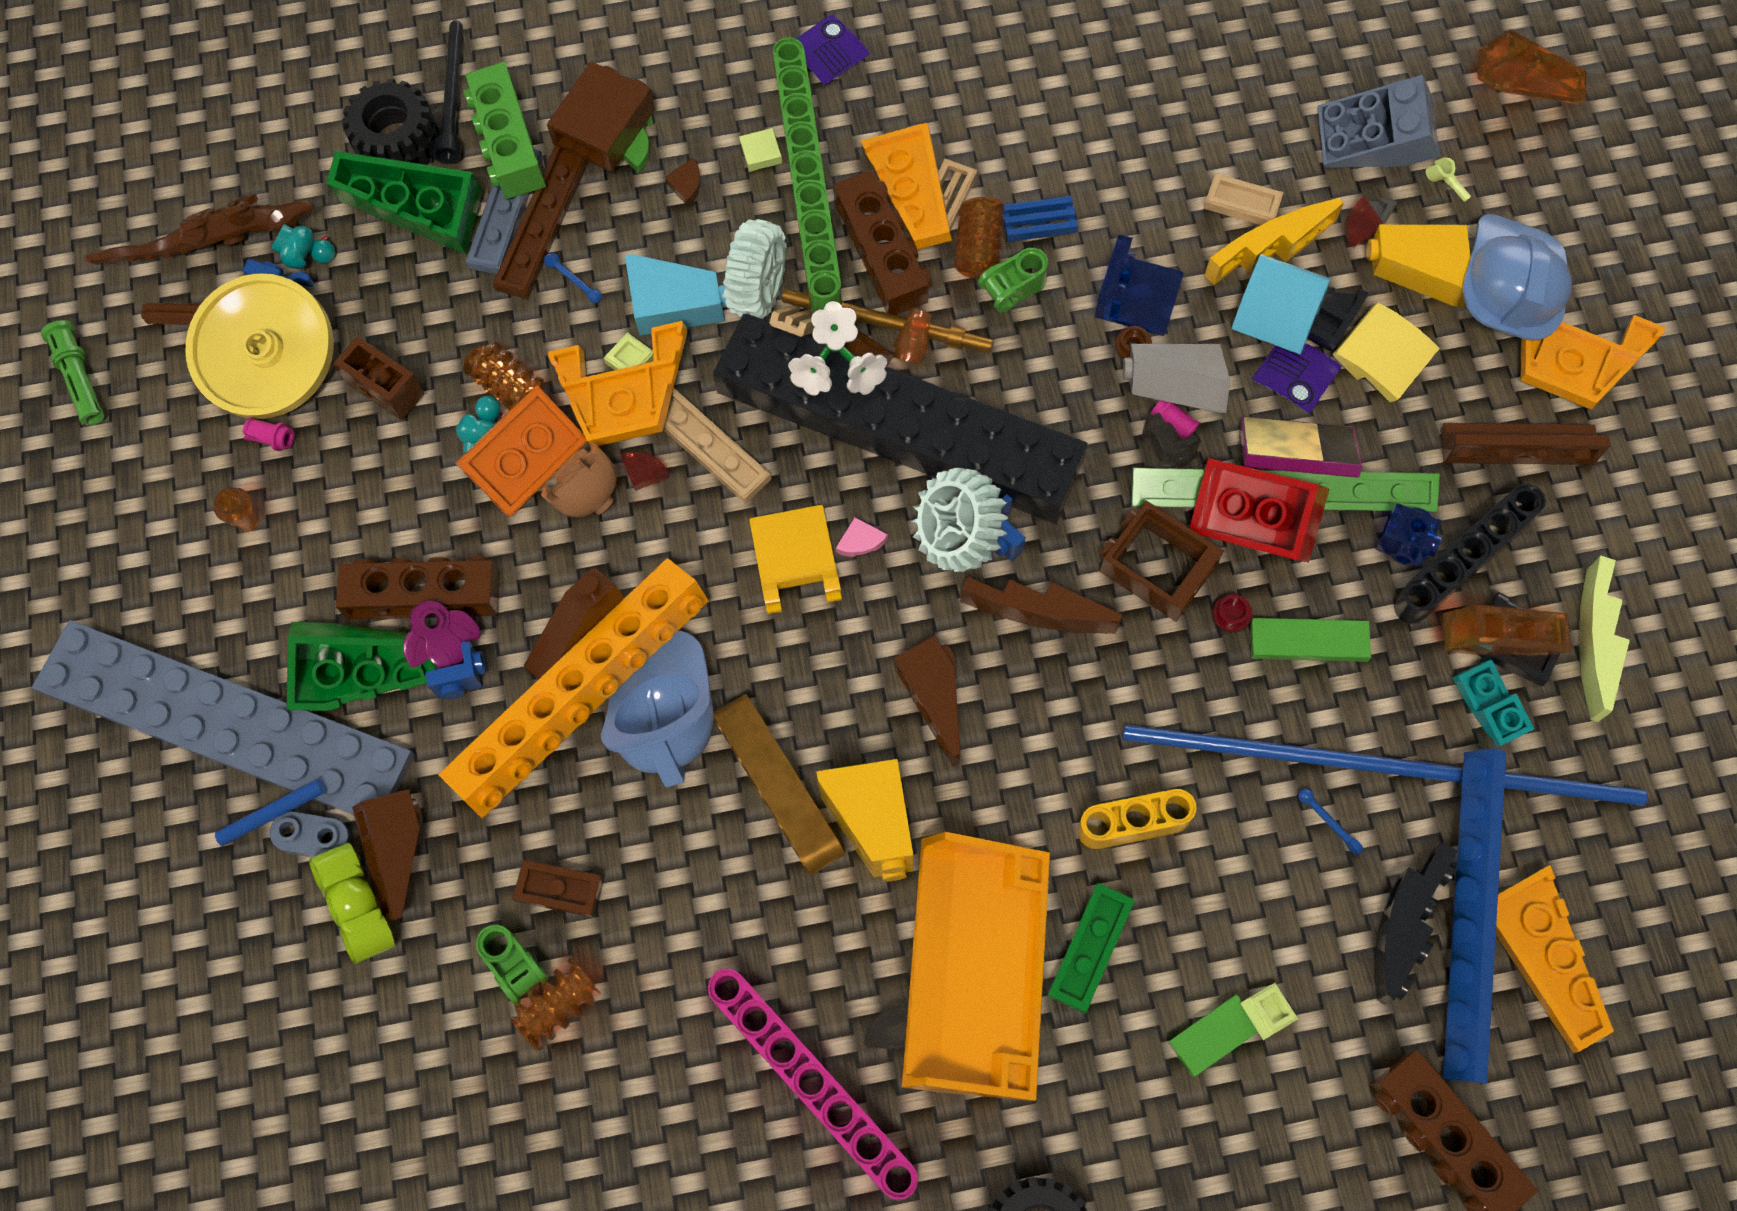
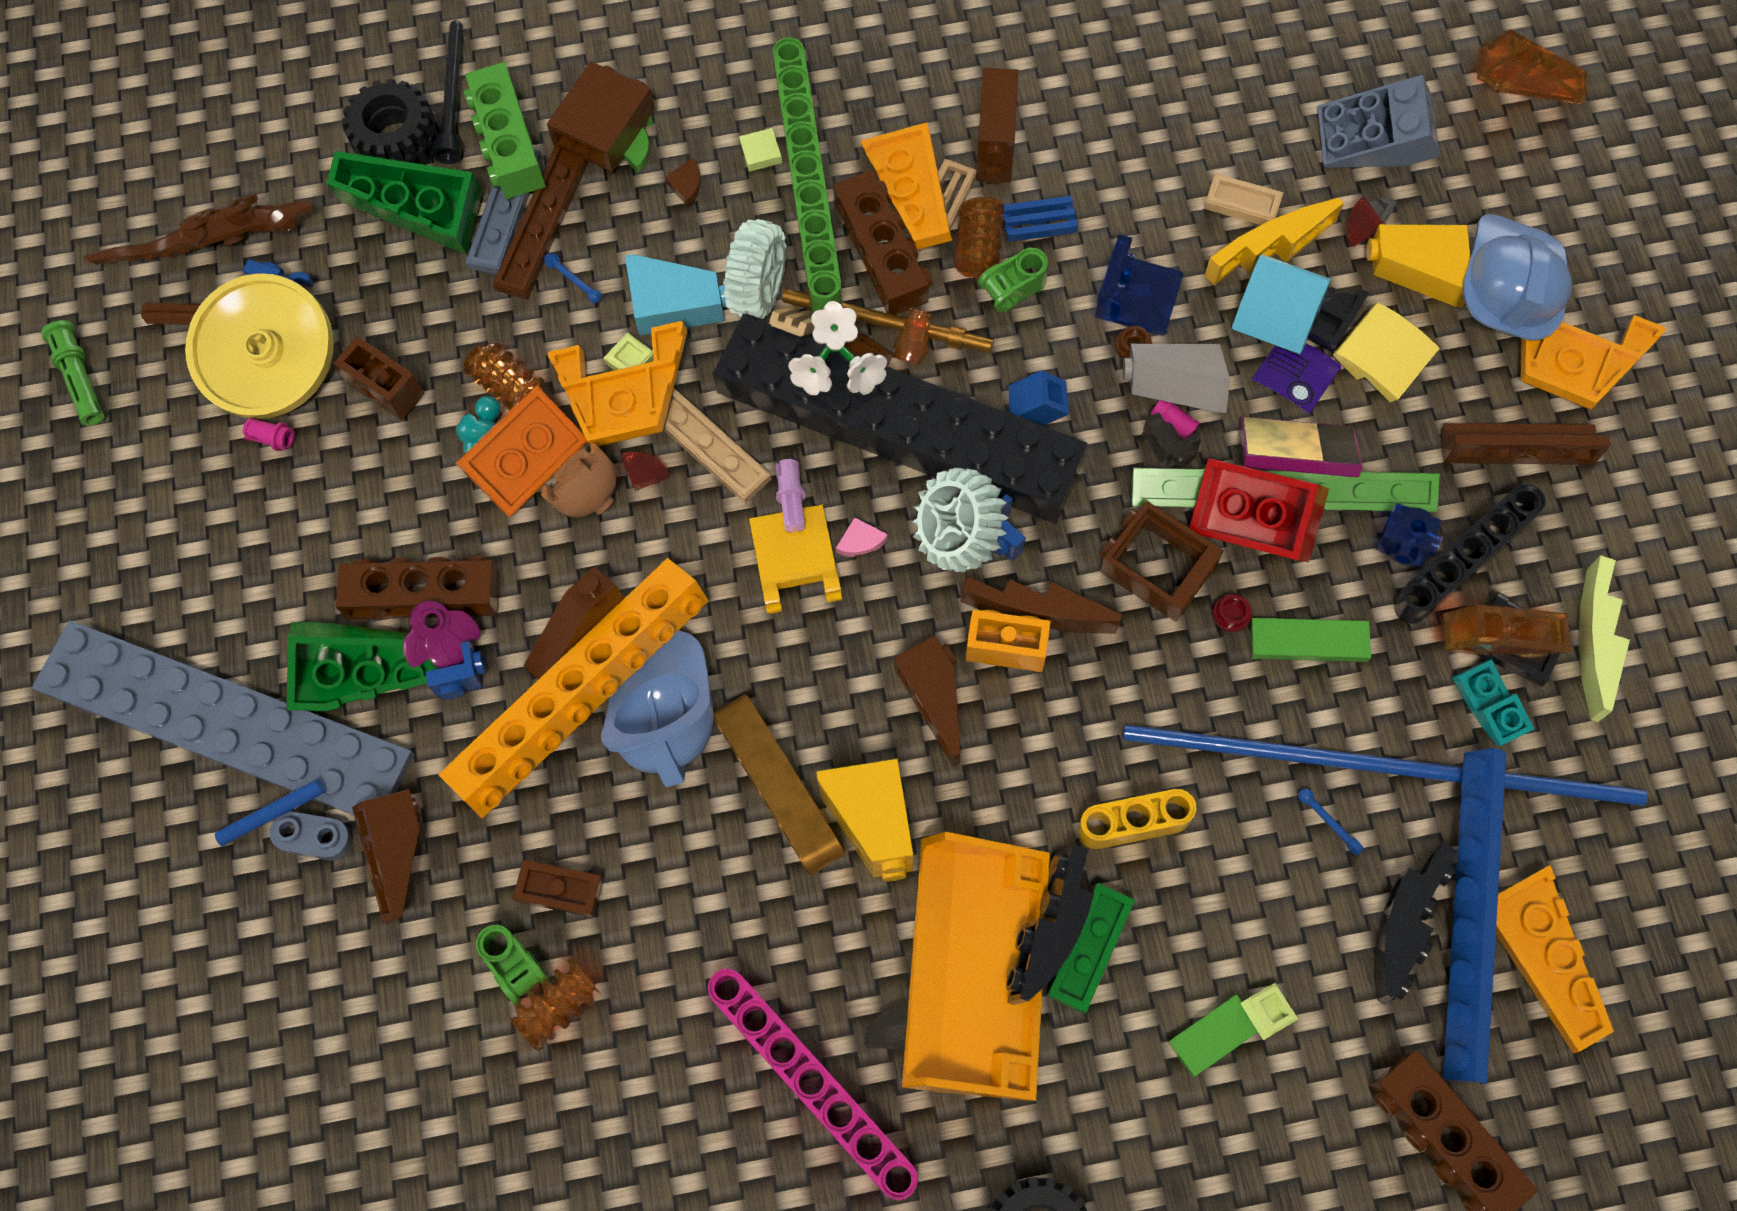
(236, 508): clear orange cone -> none
(297, 243): teal animal -> none
(351, 903): lime piece -> none
(790, 494): none -> lavender axle
(831, 49): dark purple sticker -> none
(997, 125): none -> reddish brown brick
(1007, 640): none -> light orange brick
(1039, 398): none -> blue brick
(1049, 940): none -> black slope
(1445, 171): yellowish green hand -> none

